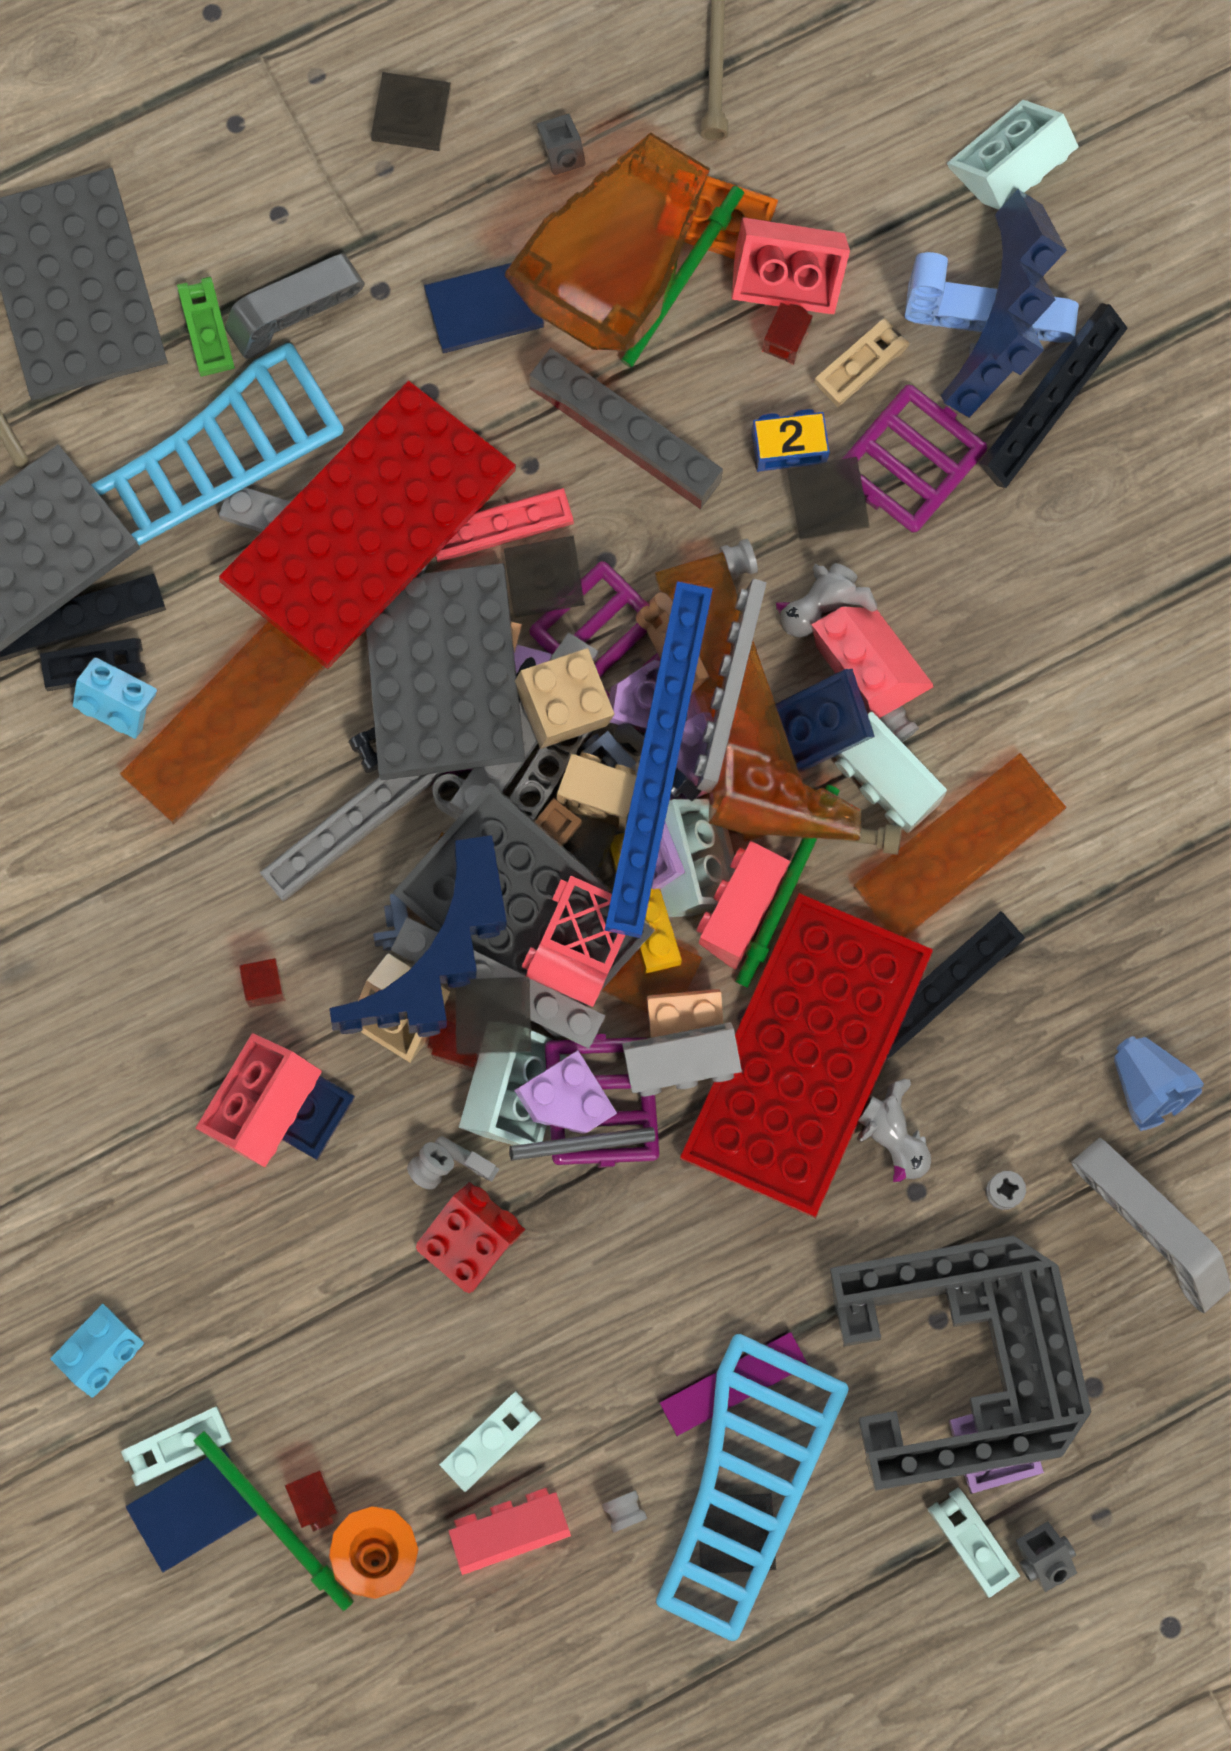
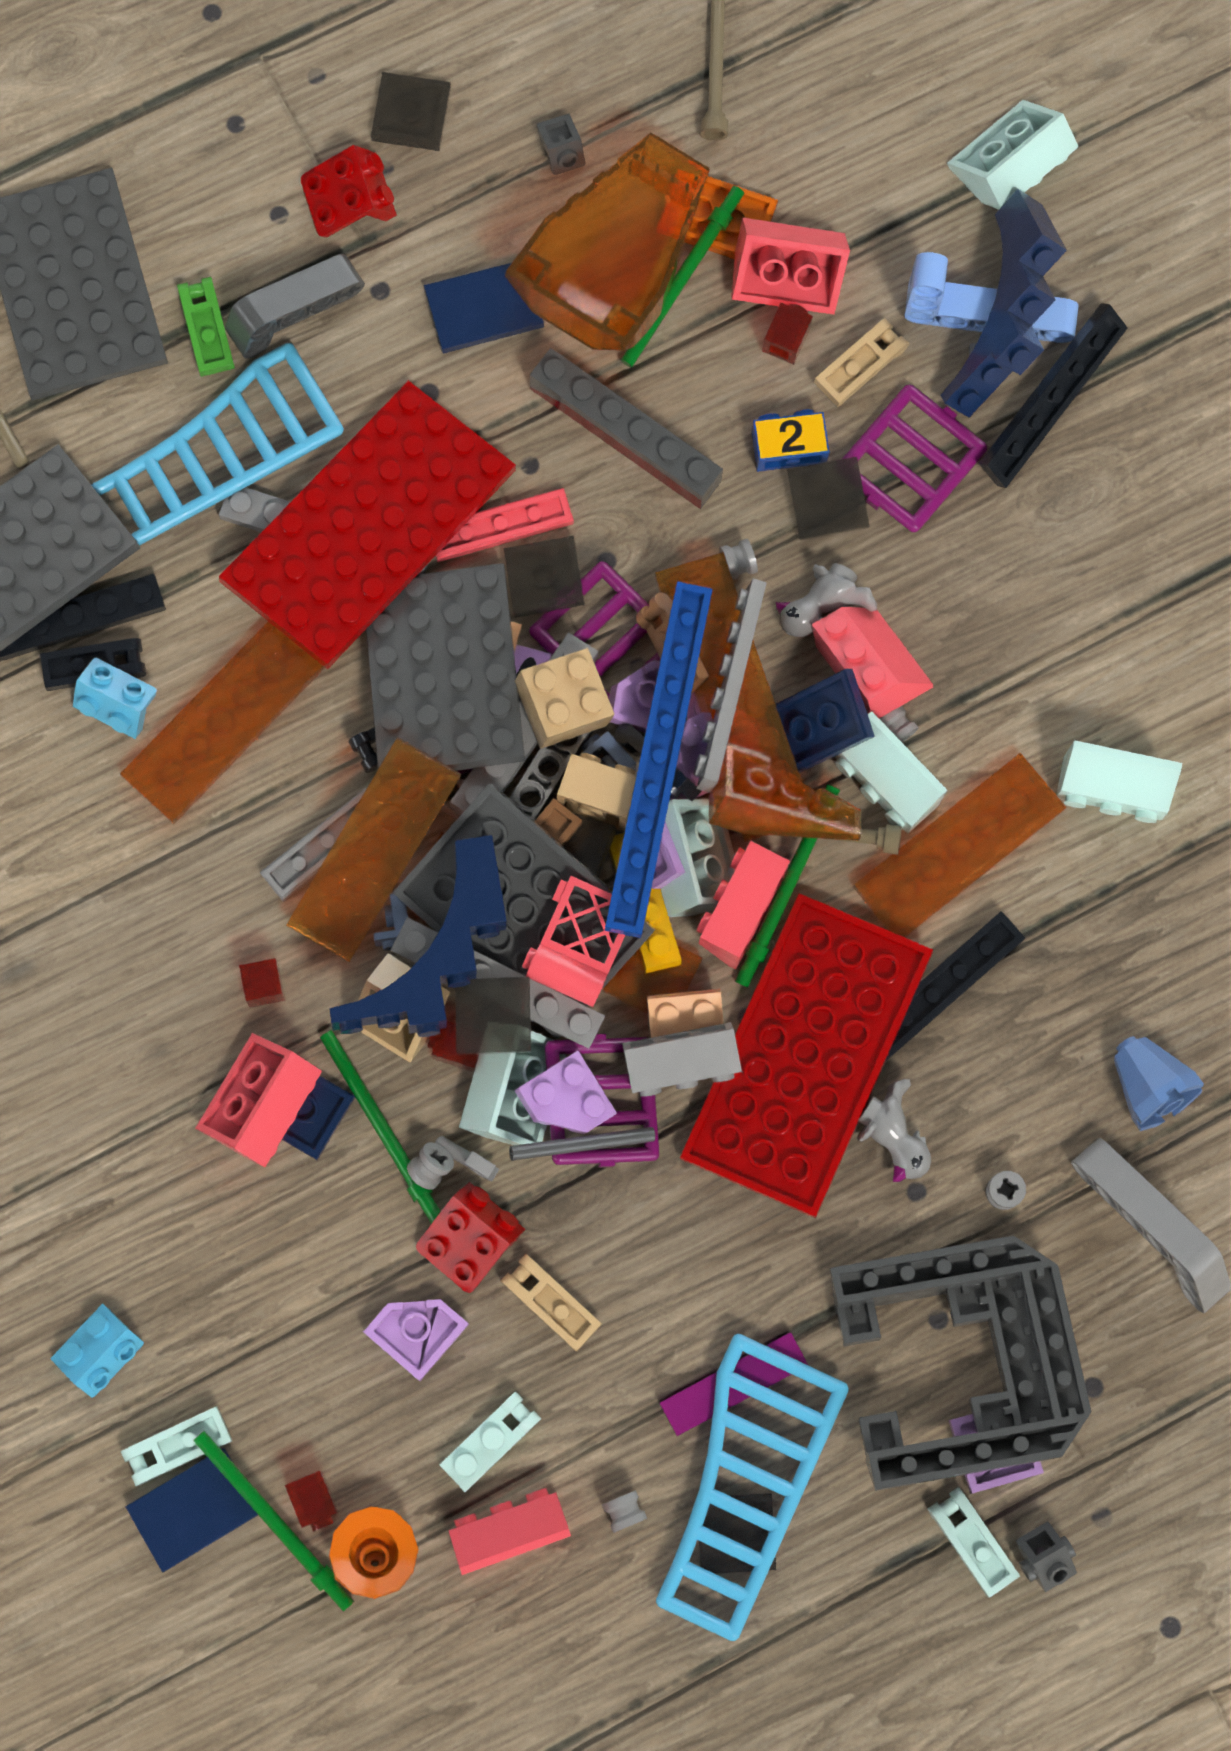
(347, 190): none -> red bracket
(373, 849): none -> clear orange plate
(379, 1123): none -> green bar
(416, 1333): none -> lavender plate
(552, 1303): none -> tan plate
(1117, 781): none -> light aqua slope

